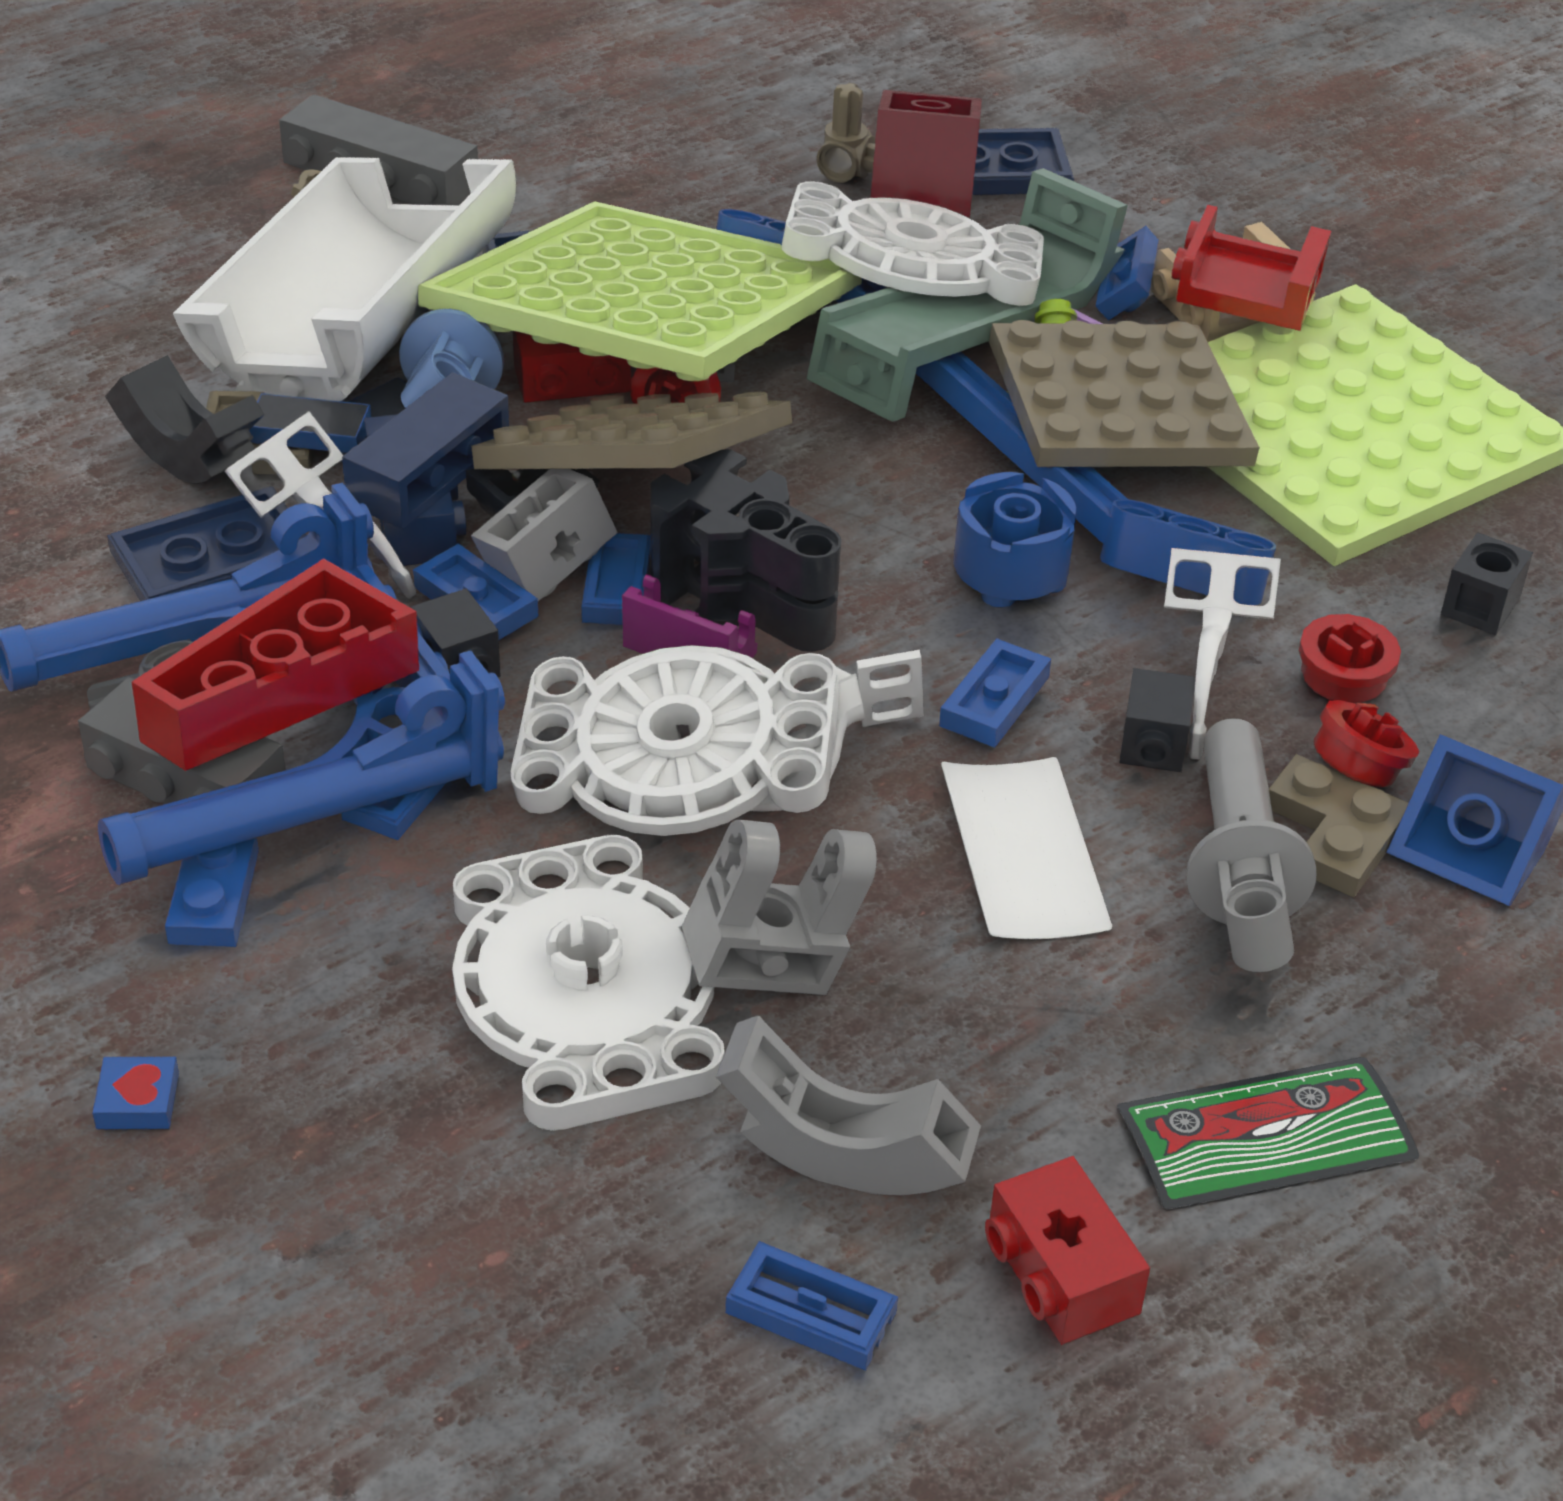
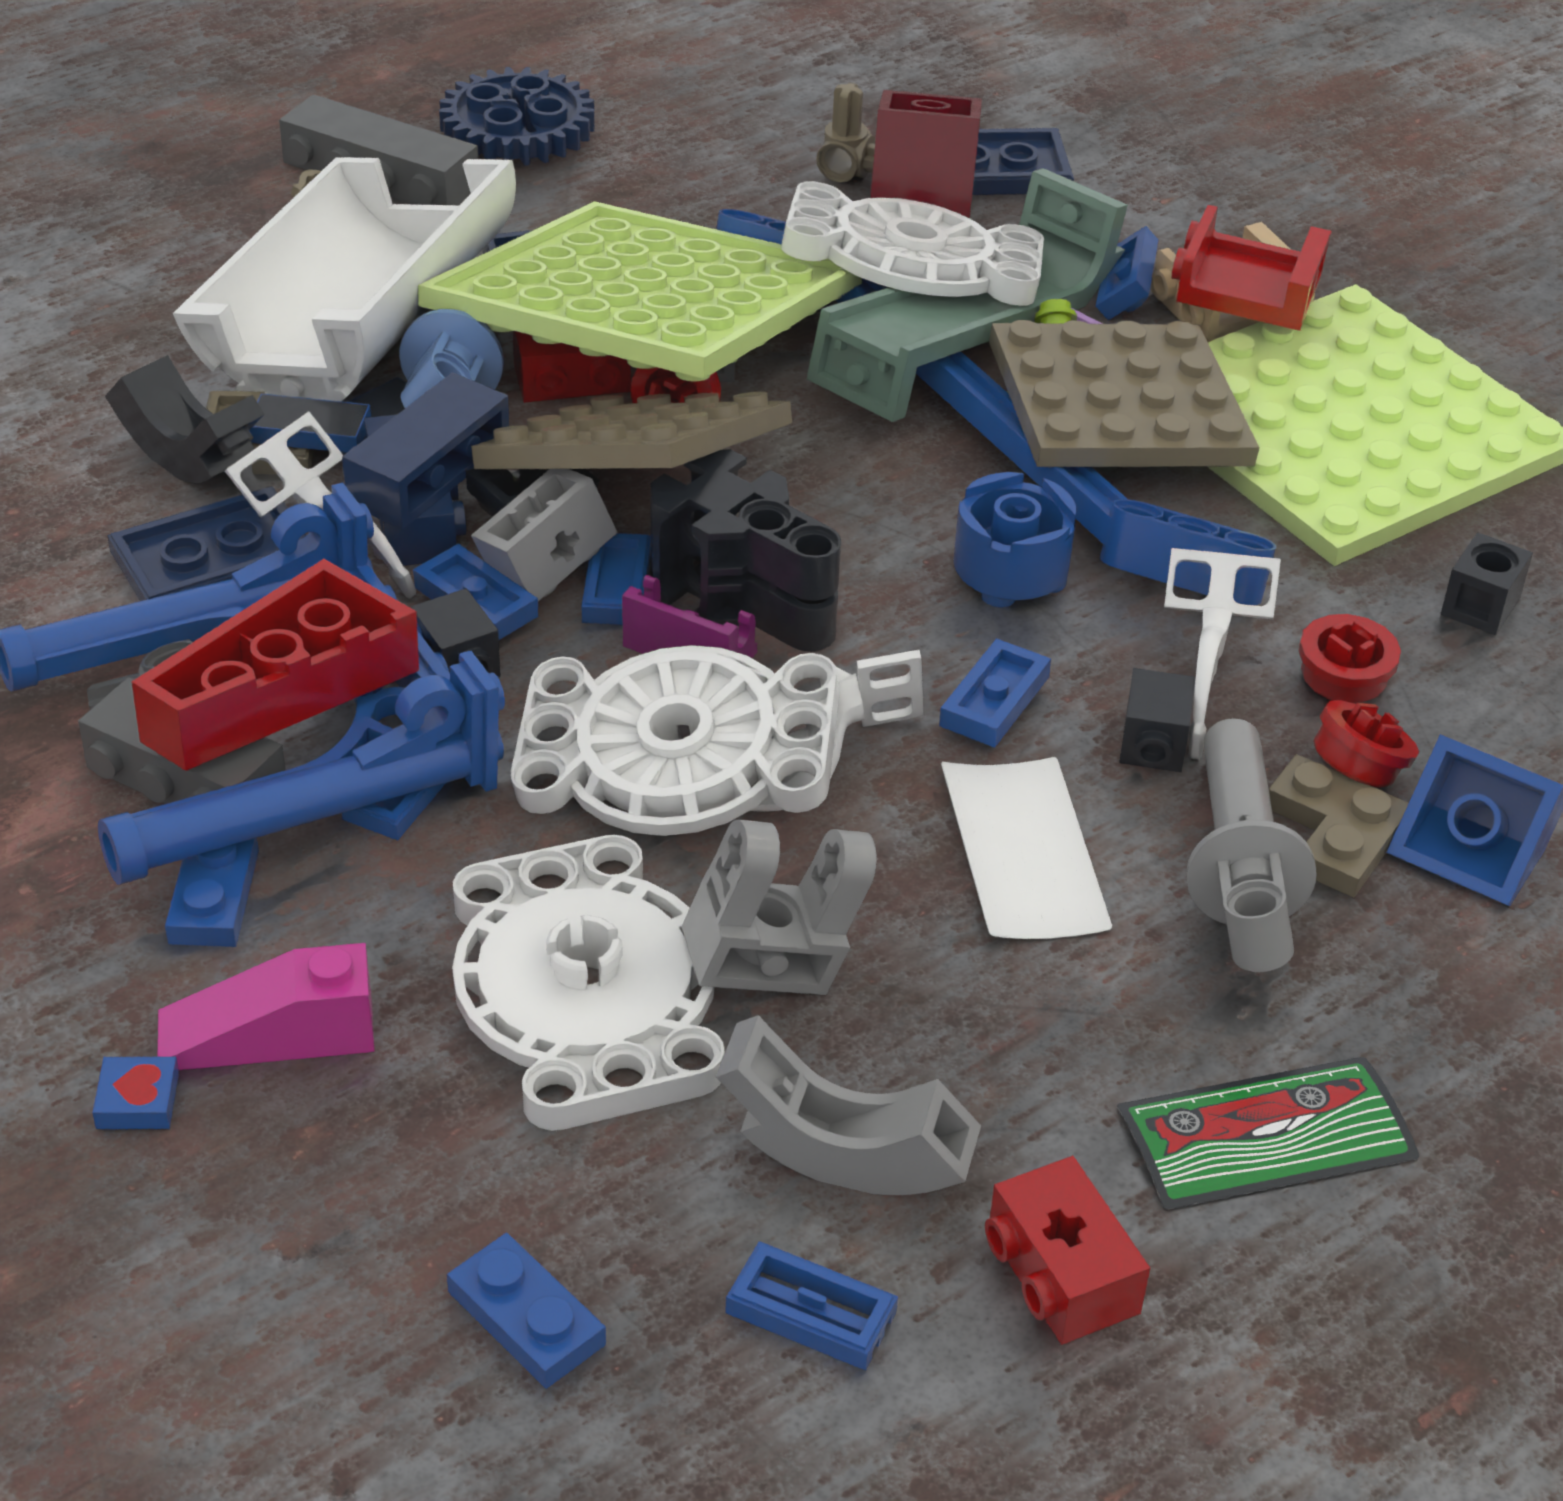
(280, 1010): none -> dark pink slope
(518, 114): none -> dark blue gear
(526, 1310): none -> blue plate

